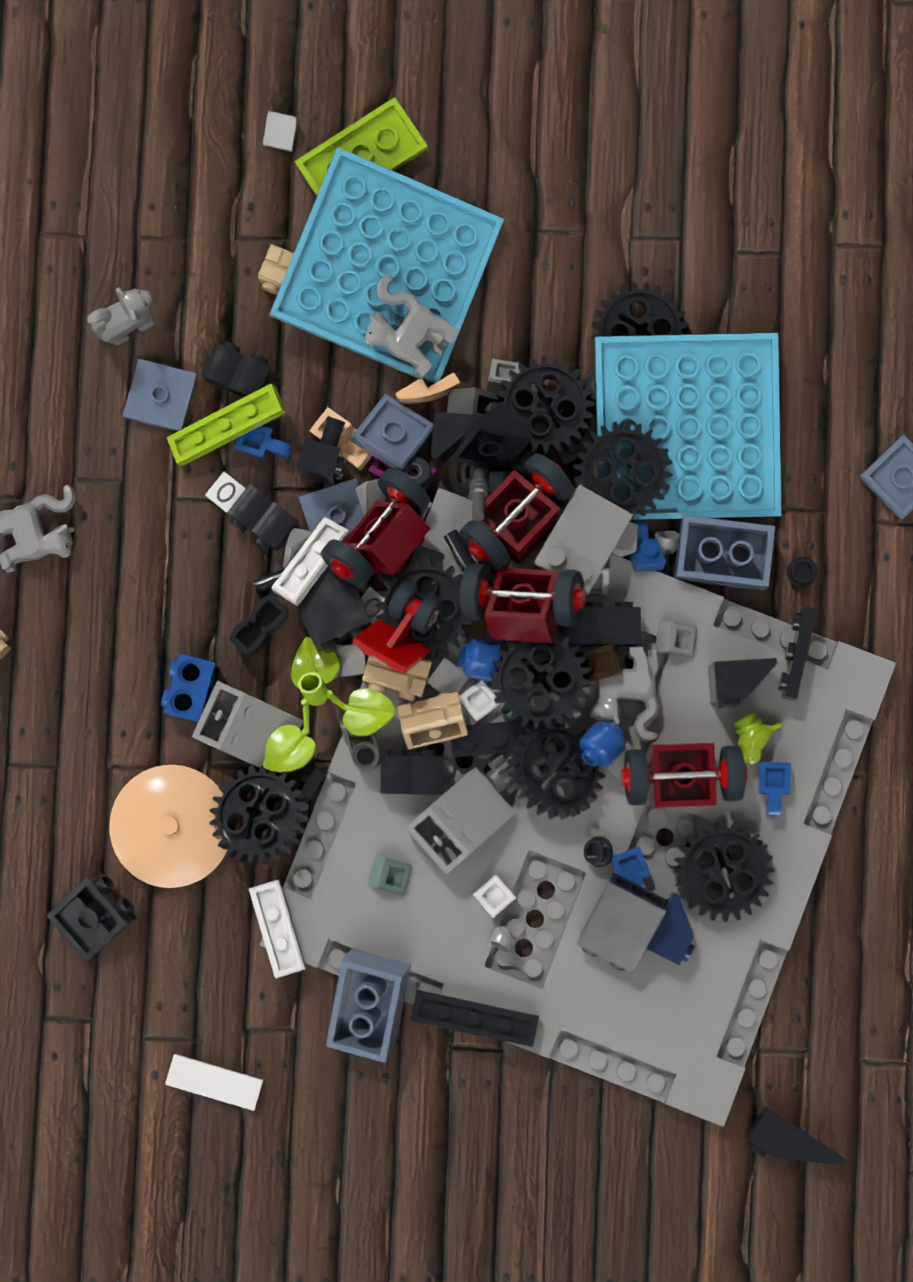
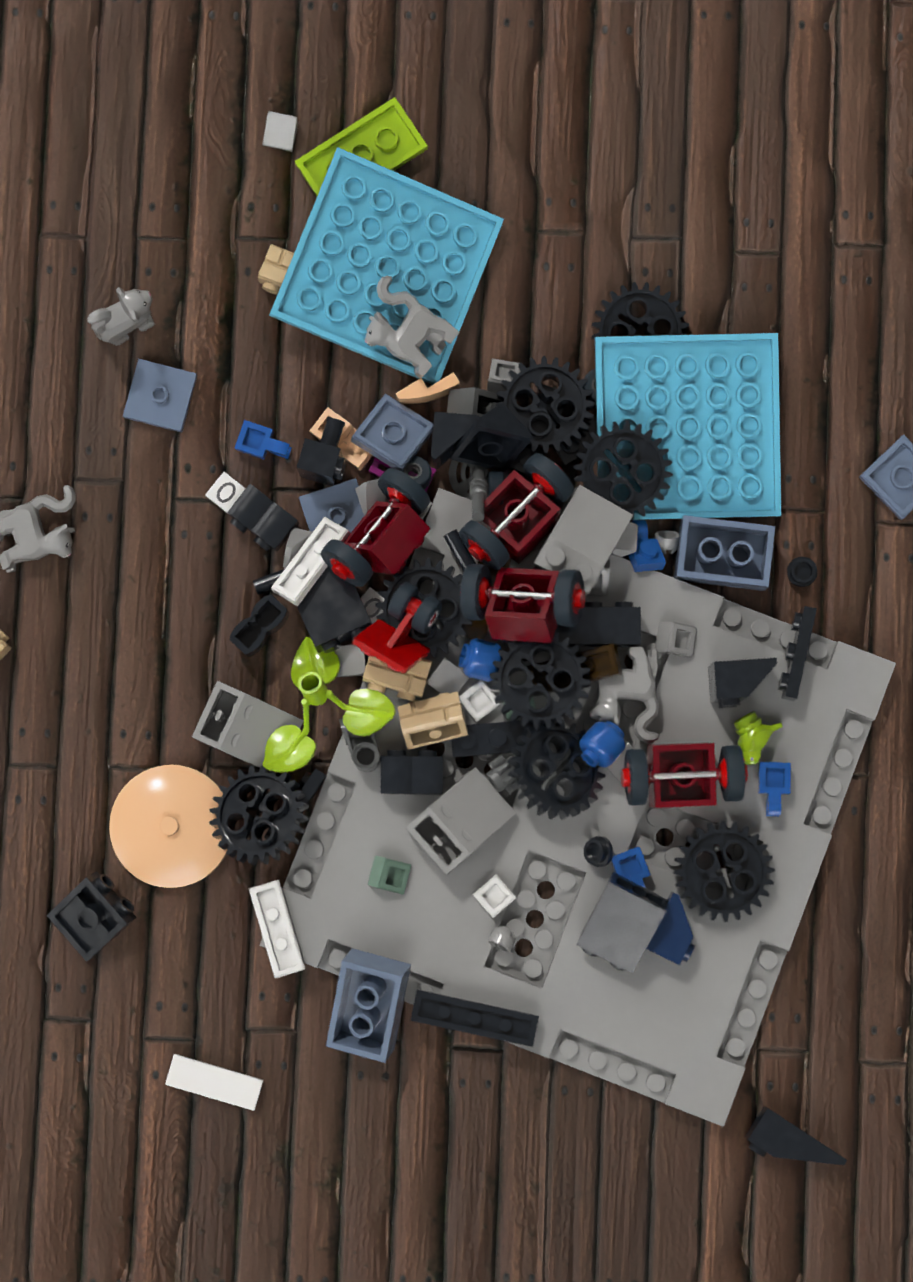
(198, 690): blue brick -> none
(226, 425): lime plate -> none
(236, 371): black brick -> none

